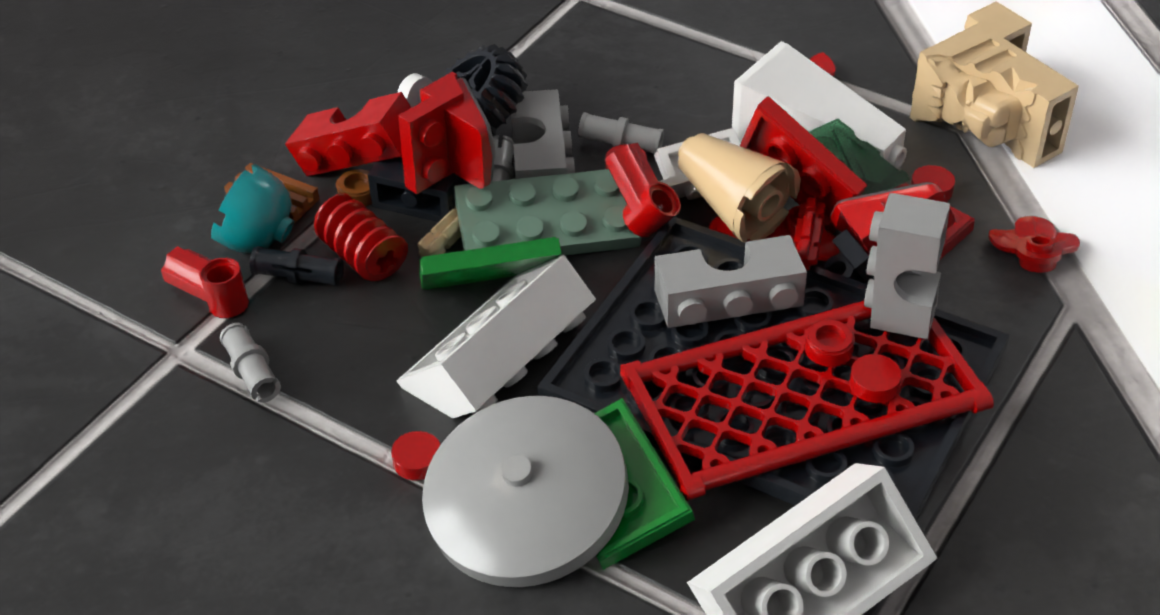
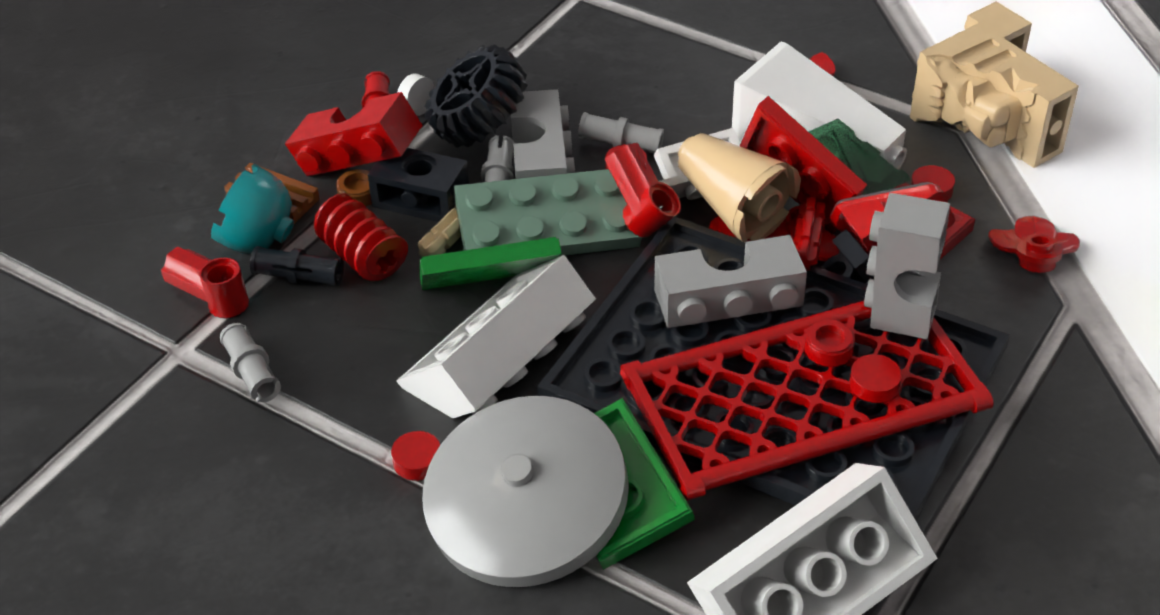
(375, 86): none -> red pin
(446, 136): red piece -> none

